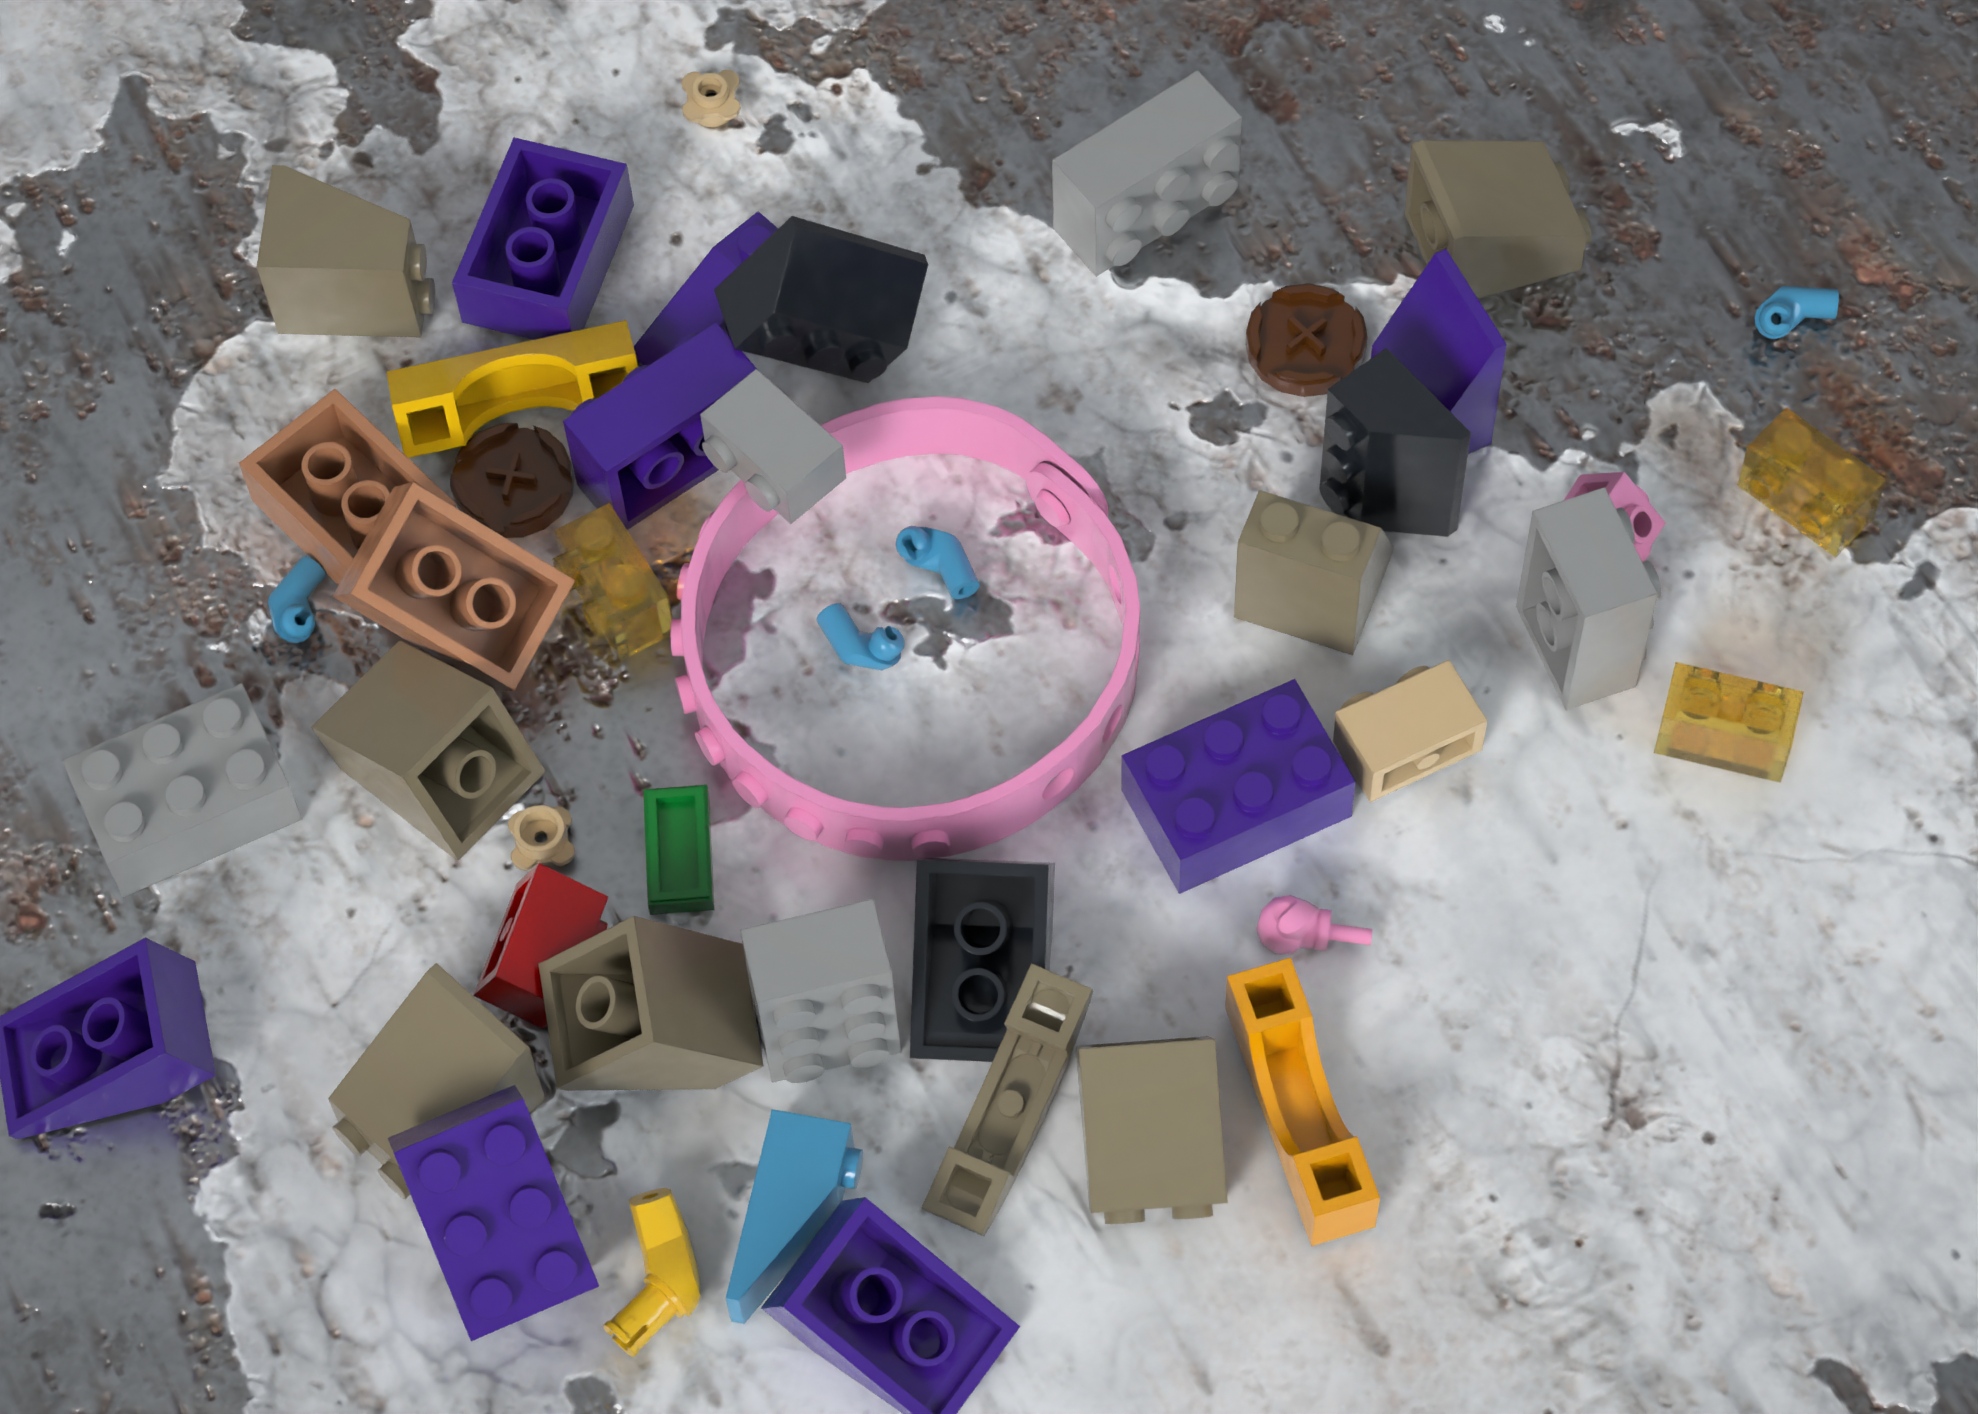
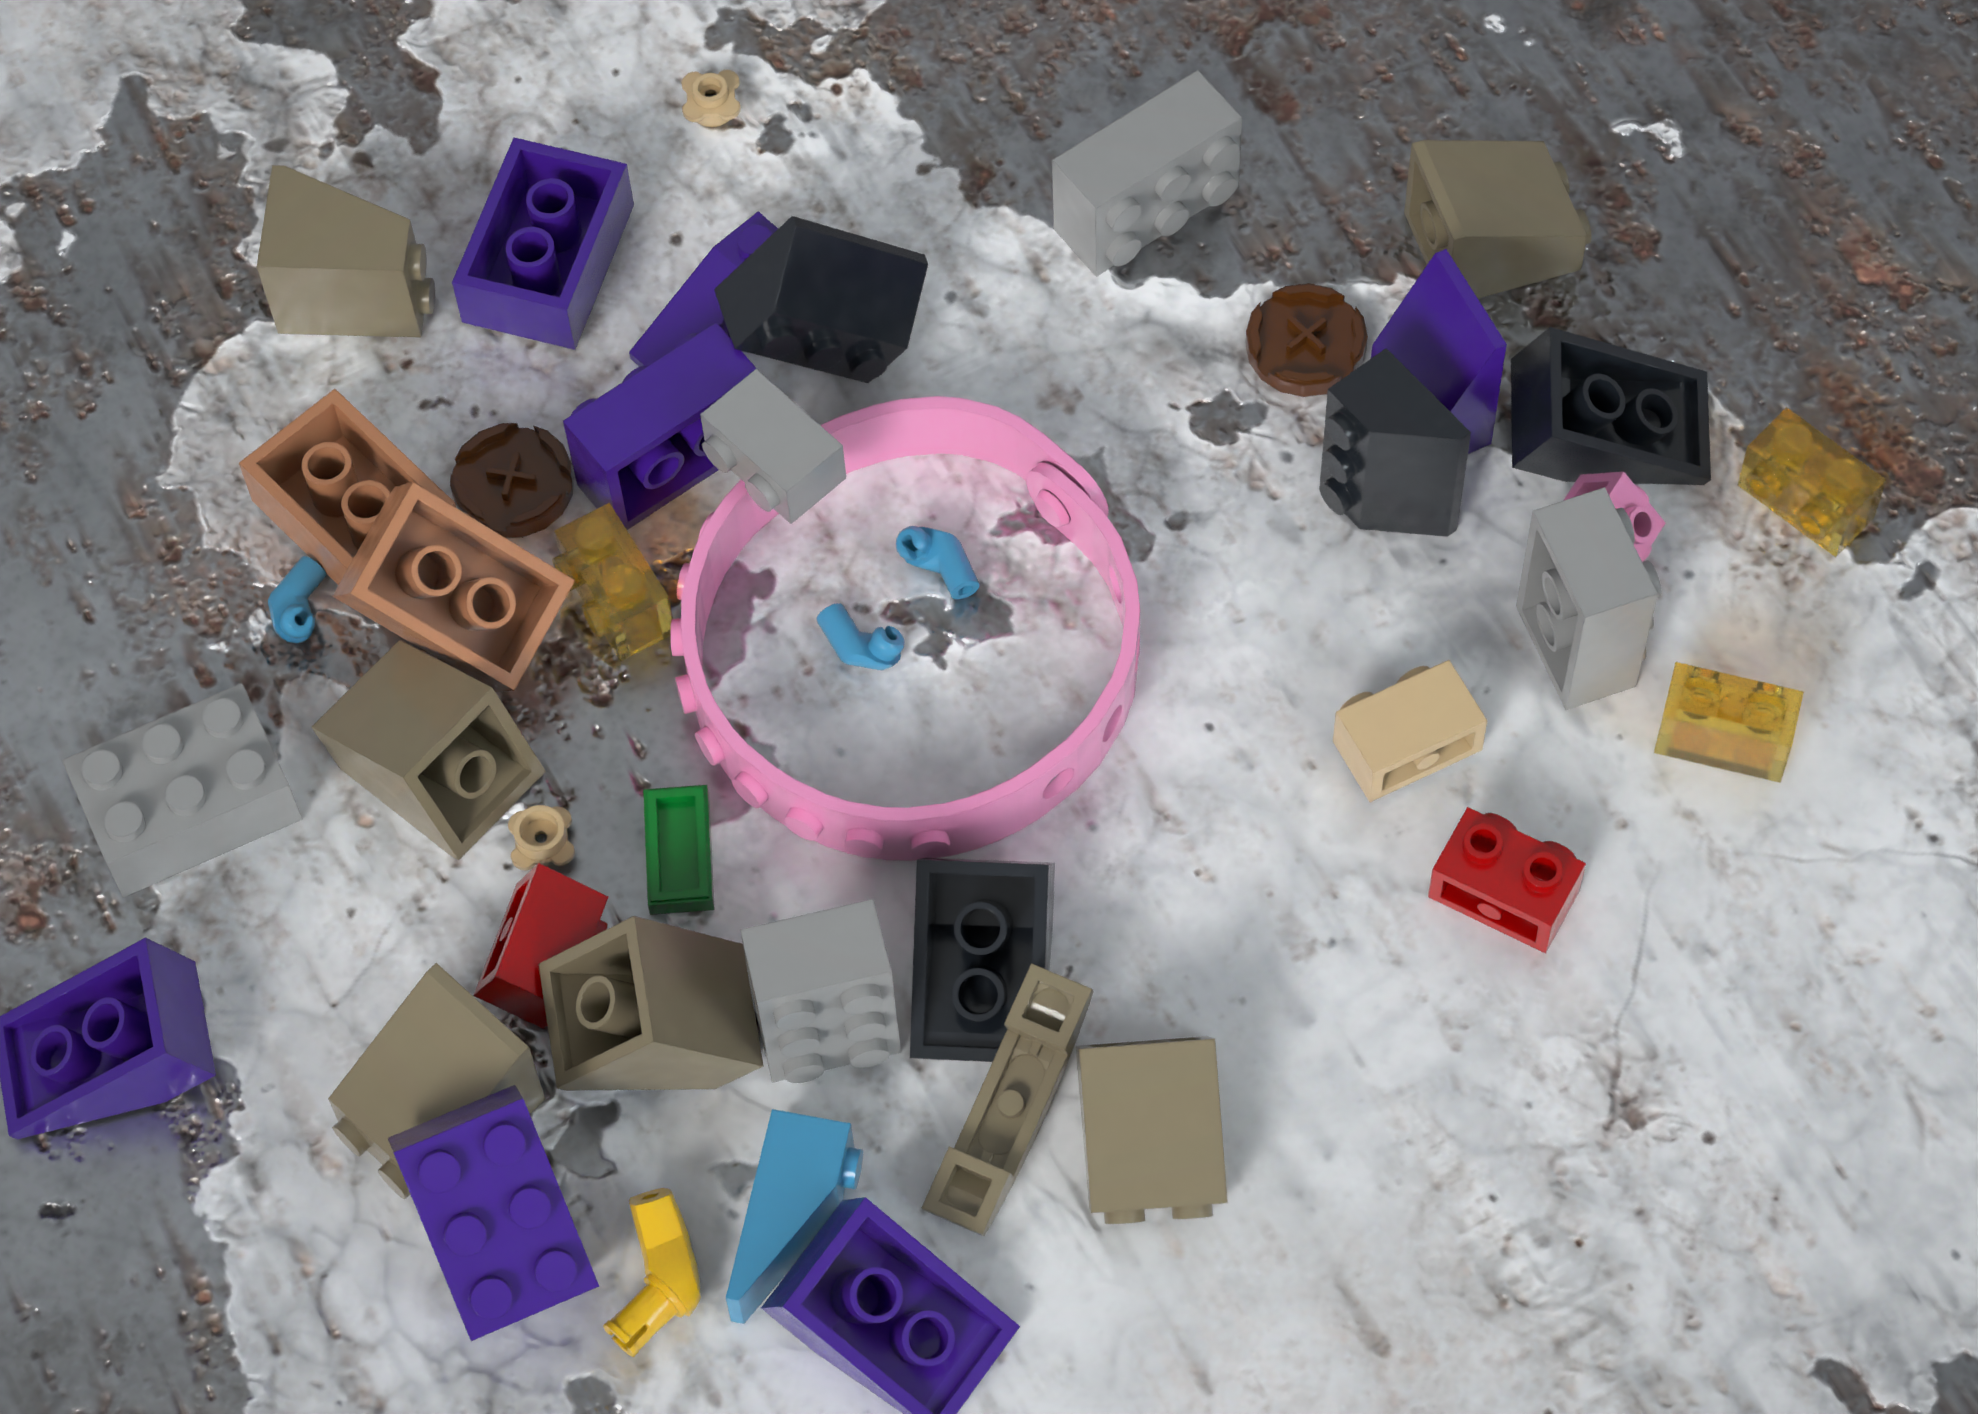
(451, 398): yellow arch -> none
(1237, 786): dark purple brick -> none
(1285, 1067): light orange arch -> none
(1296, 923): bright pink piece -> none
(1308, 571): dark tan slope -> none
(1507, 878): none -> red brick
(1607, 411): none -> black slope
(1791, 305): dark azure arm -> none

